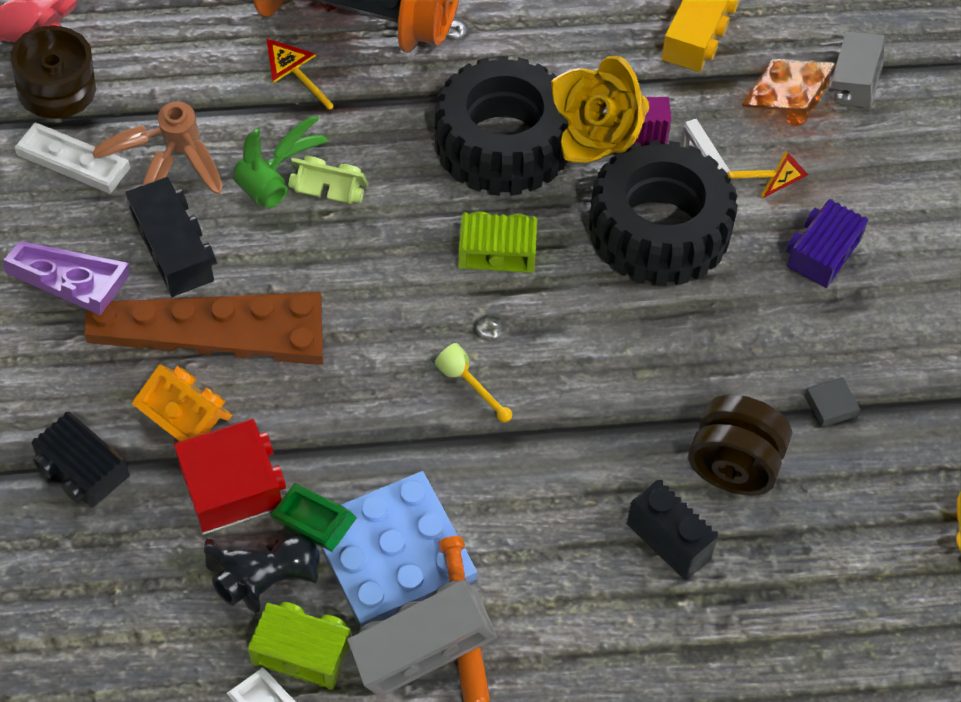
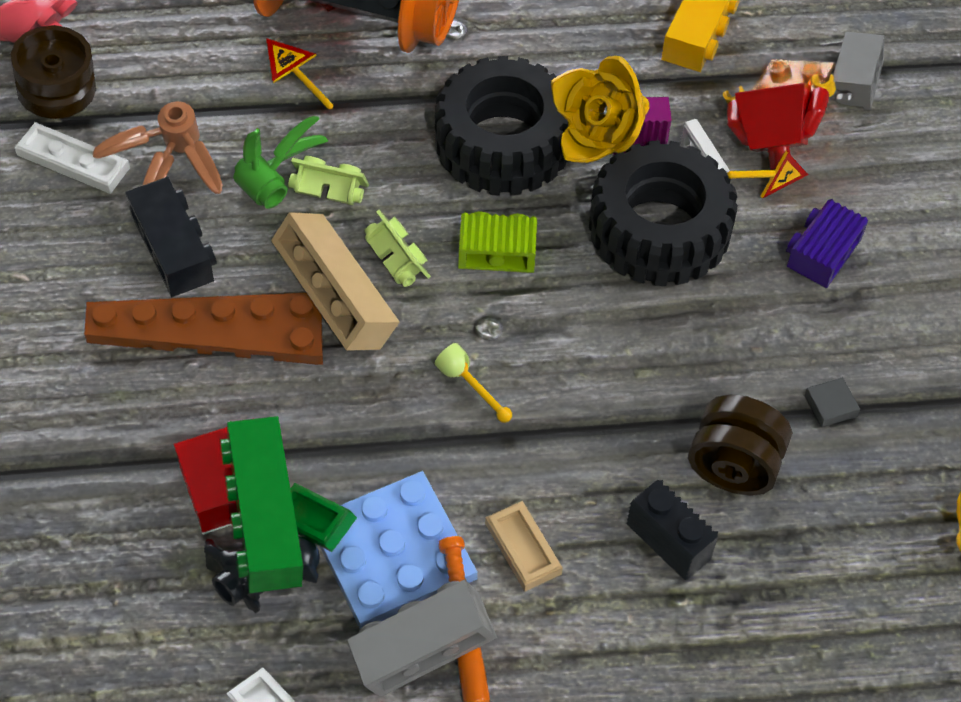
(68, 274): medium lavender wing -> none
(79, 460): black brick -> none
(179, 405): light orange bracket -> none
(264, 505): none -> green brick
(300, 644): lime brick -> none
(335, 281): none -> tan brick
(388, 238): none -> yellowish green hinge
(523, 546): none -> tan tile
(778, 116): none -> red torso

